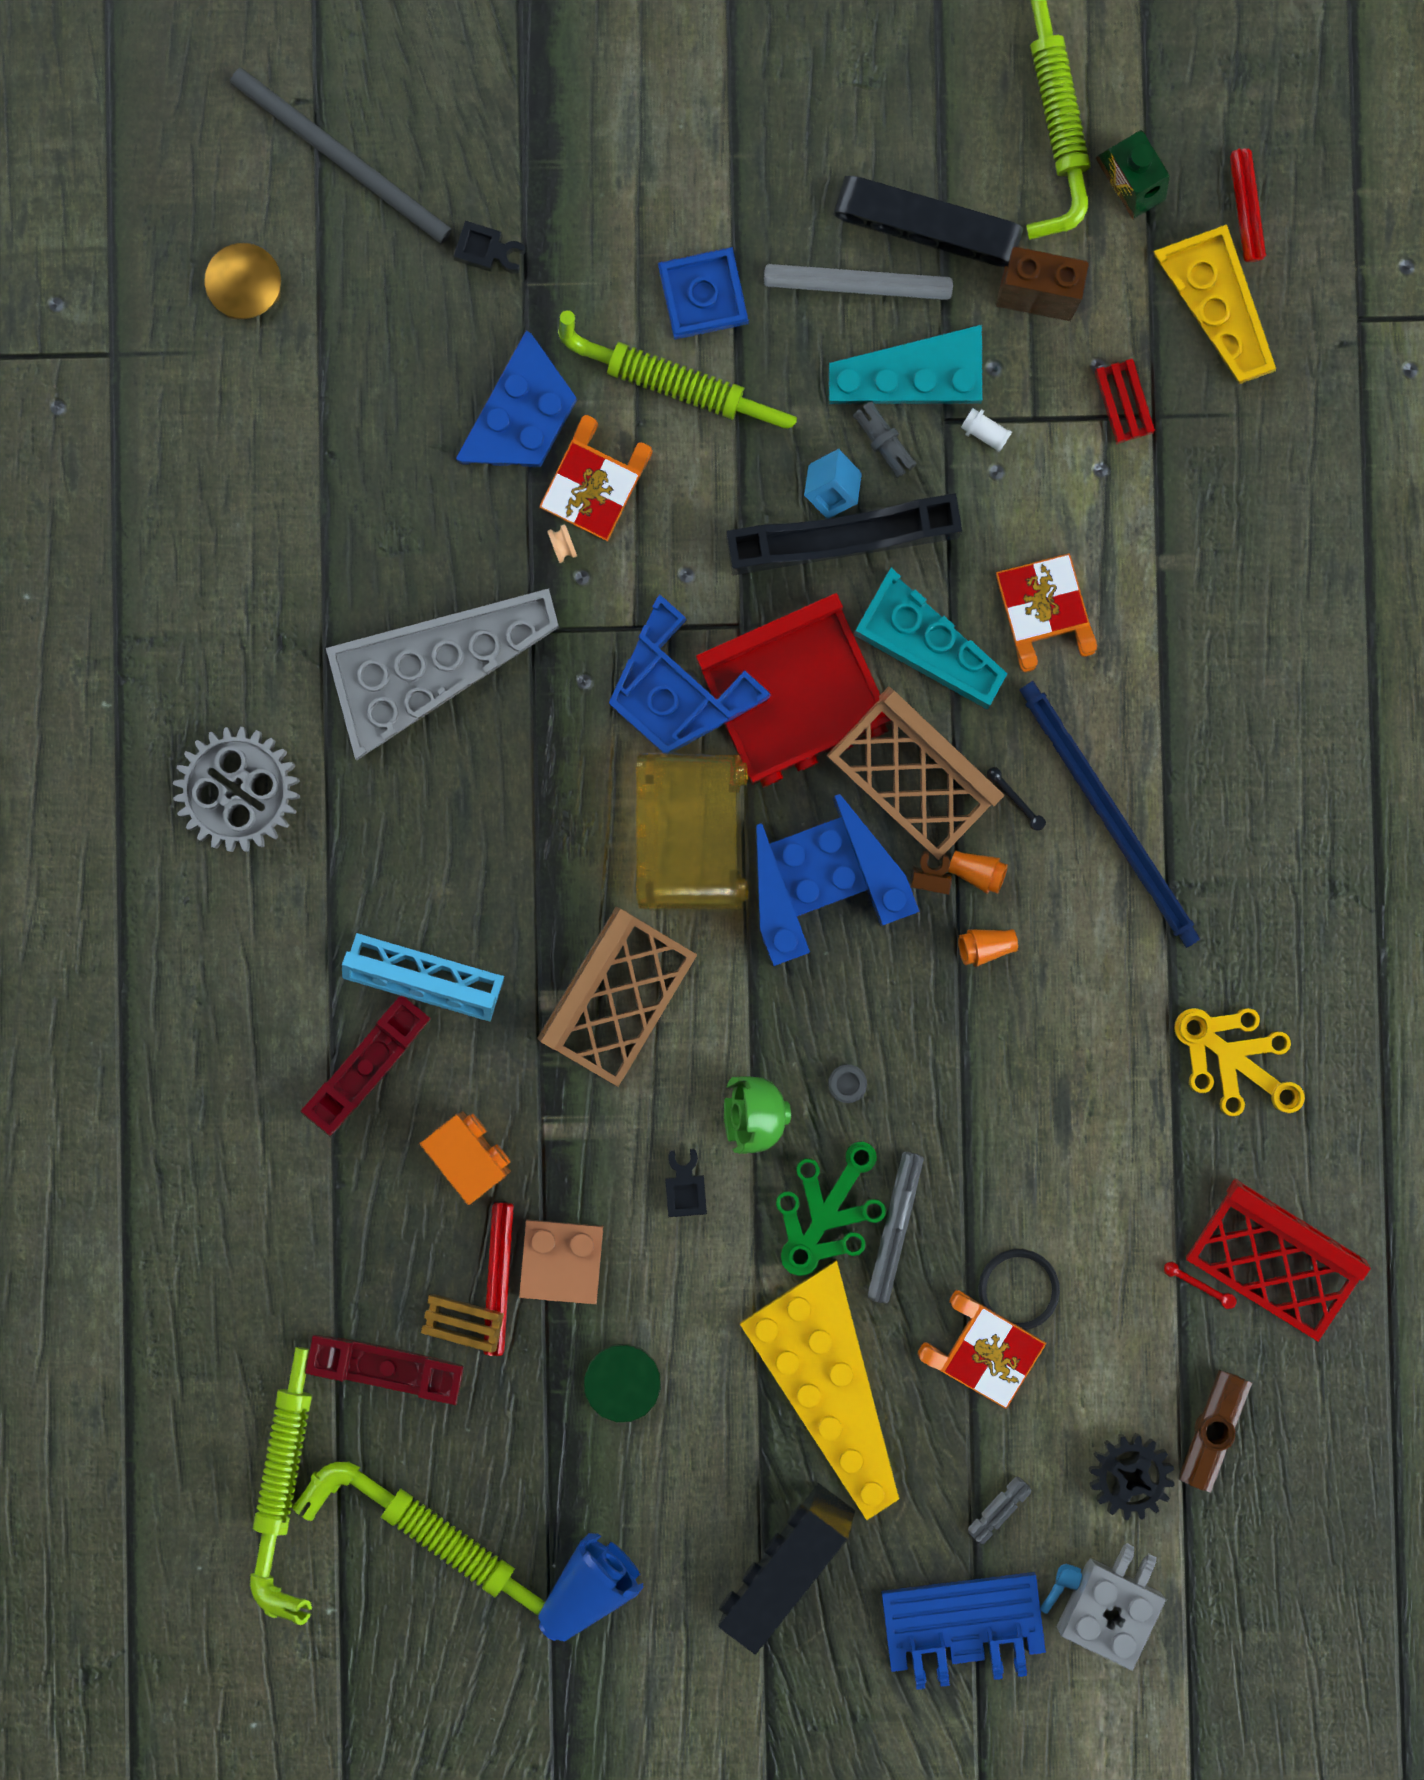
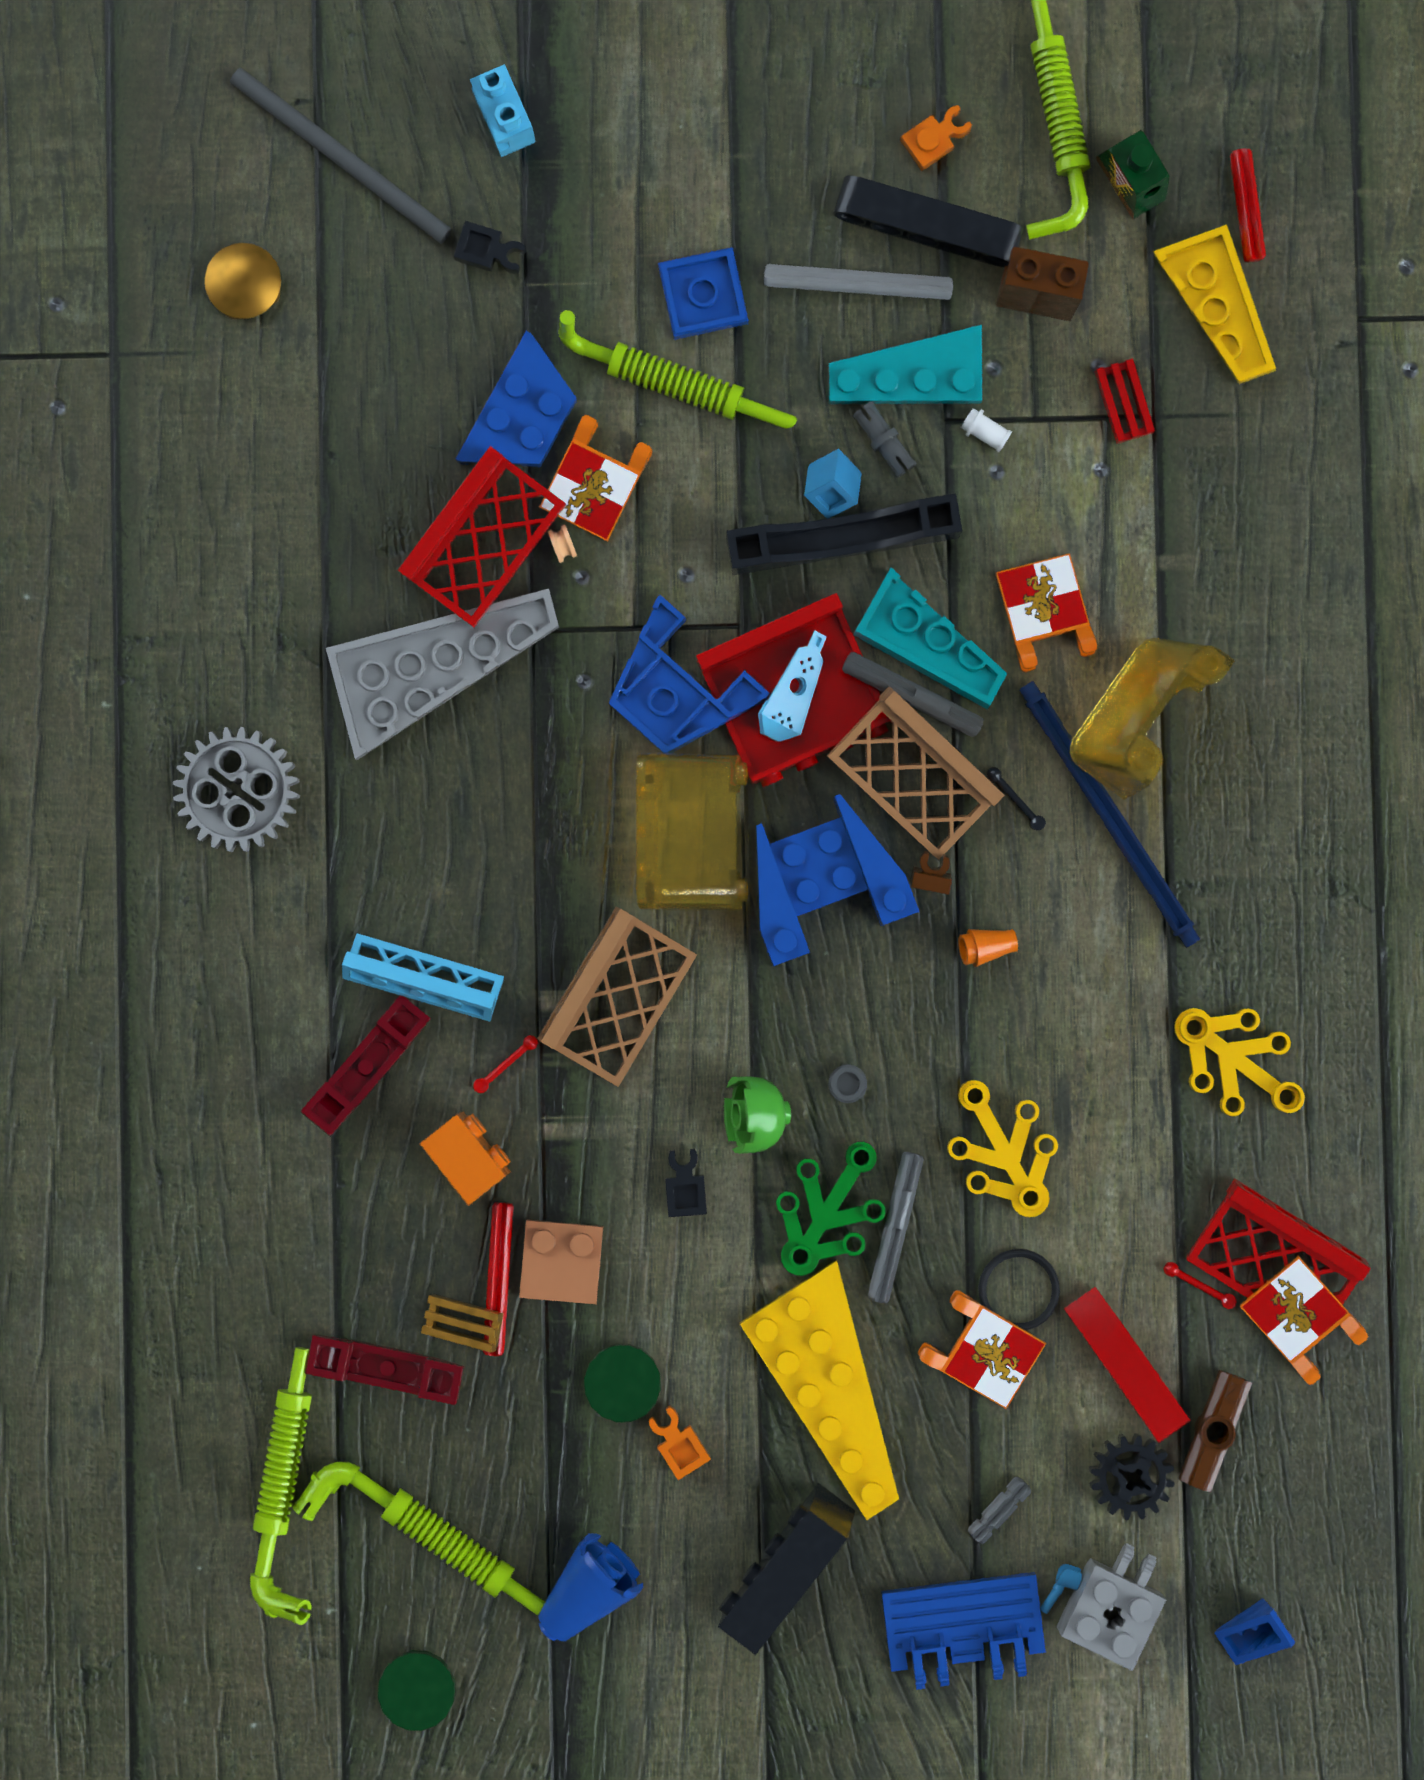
(416, 1690): none -> dark green tile
(456, 515): none -> red fence
(482, 1084): none -> red hinge
(502, 110): none -> medium azure hips
(681, 1448): none -> orange plate
(790, 704): none -> medium azure piece
(913, 694): none -> dark grey axle
(931, 139): none -> orange plate
(981, 871): orange cone -> none
(1006, 1154): none -> yellow plant
(1113, 738): none -> clear yellow windscreen
(1127, 1365): none -> red slope
(1254, 1633): none -> blue slope
(1298, 1313): none -> flag

